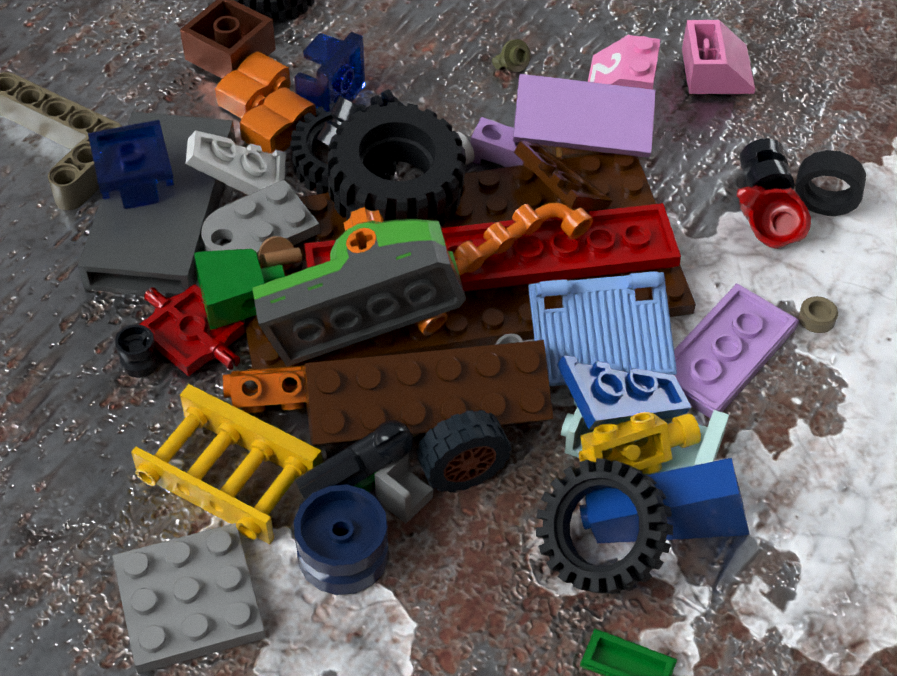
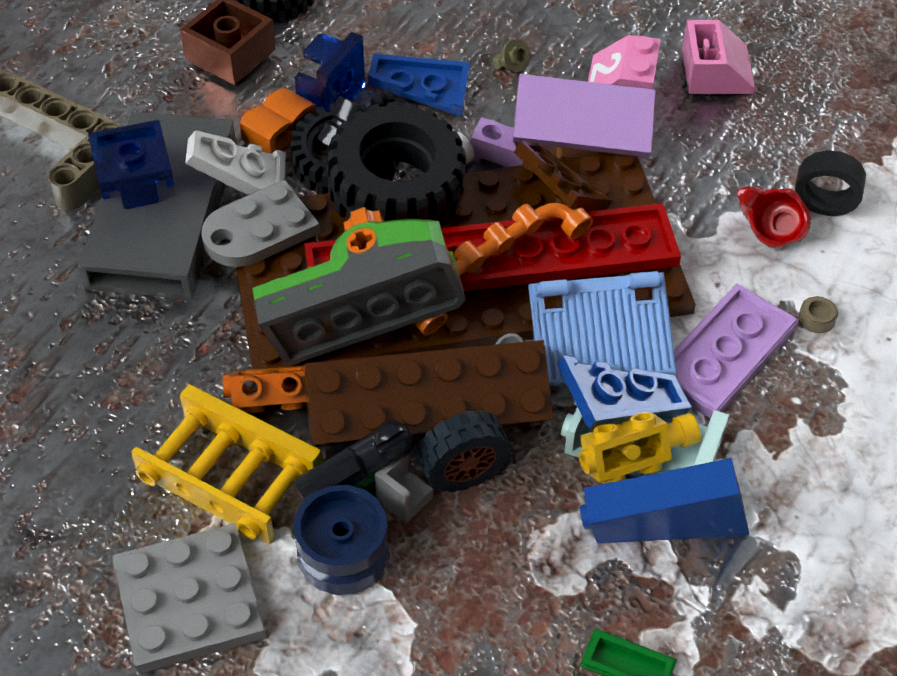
(137, 351): black wheel -> none
(184, 331): red plate -> none
(228, 281): green torso -> none
(251, 83): orange brick -> none
(278, 251): medium nougat plate -> none
(423, 80): none -> blue wing
(650, 538): black tyre -> none
(766, 165): black wheel -> none

